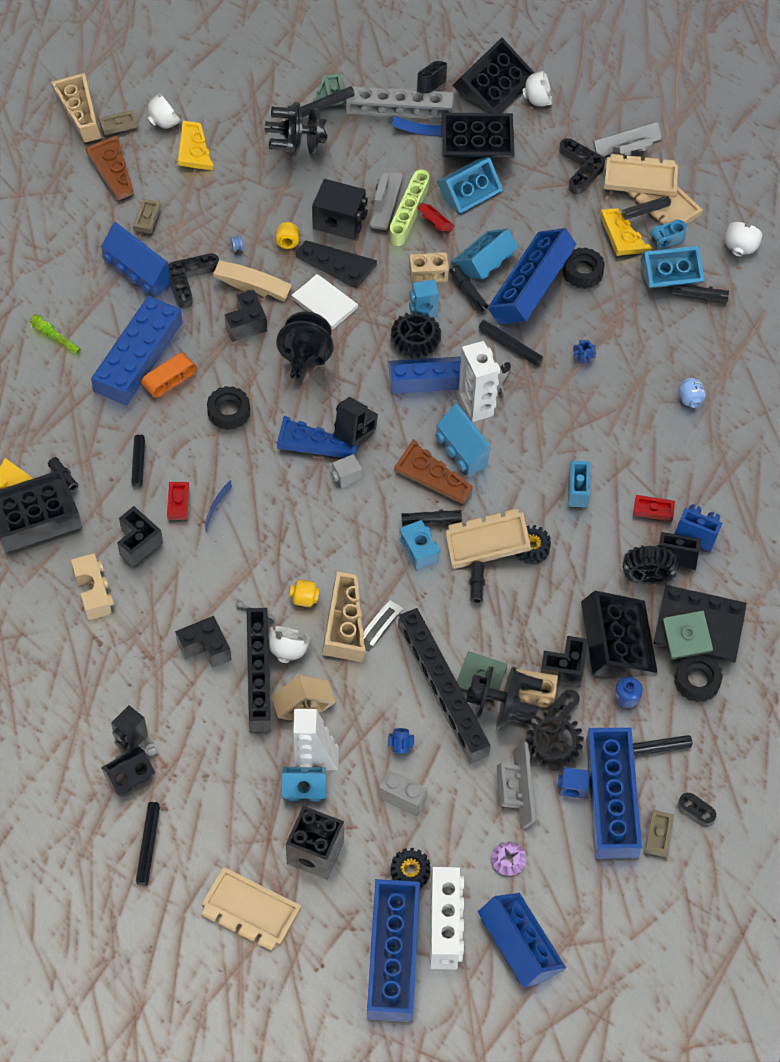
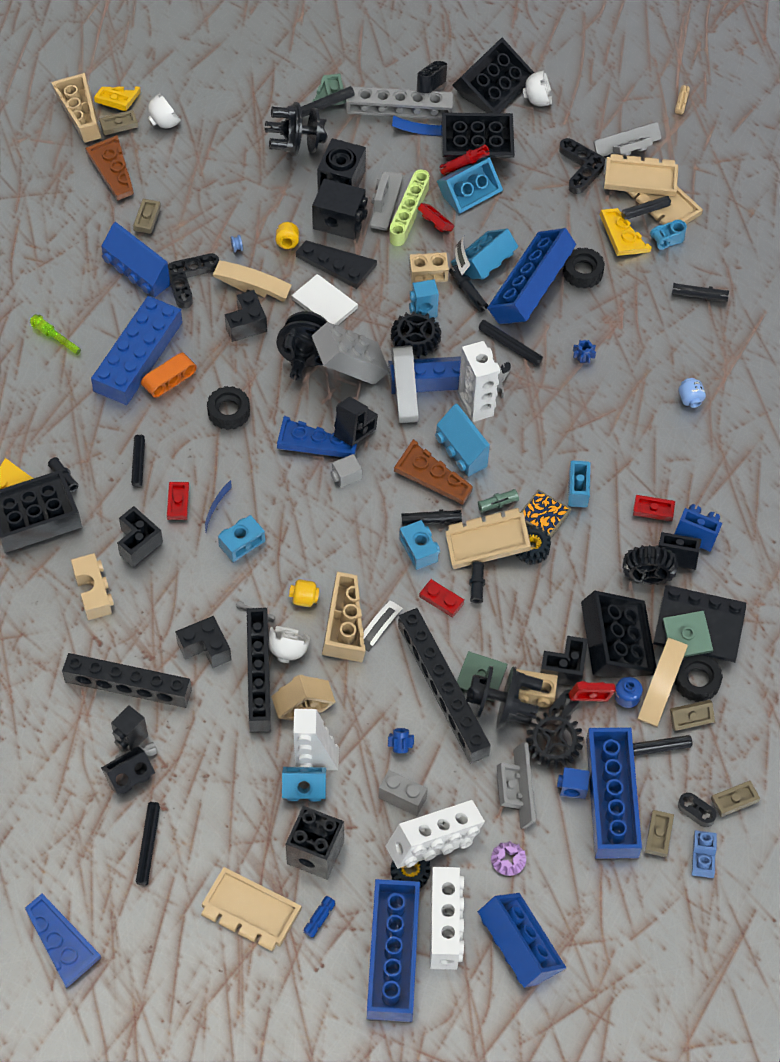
(65, 945): none -> blue wing
(116, 97): none -> yellow wing
(127, 680): none -> black brick
(193, 148): yellow wing -> none
(236, 547): none -> dark azure brick
(319, 916): none -> blue axle
(342, 163): none -> black brick
(350, 353): none -> light grey brick
(405, 384): none -> beam
(434, 834): none -> white brick
(441, 598): none -> red plate
(461, 258): none -> white sticker
(470, 157): none -> red pin
(510, 496): none -> sand green pin
(545, 512): none -> tile
(592, 691): none -> red plate
(662, 682): none -> tan slope
(672, 267): dark azure slope -> none
(682, 99): none -> tan axle
(692, 715): none -> dark tan plate
(704, 854): none -> medium blue slope
(735, 798): none -> dark tan plate
(742, 239): white cylinder -> none

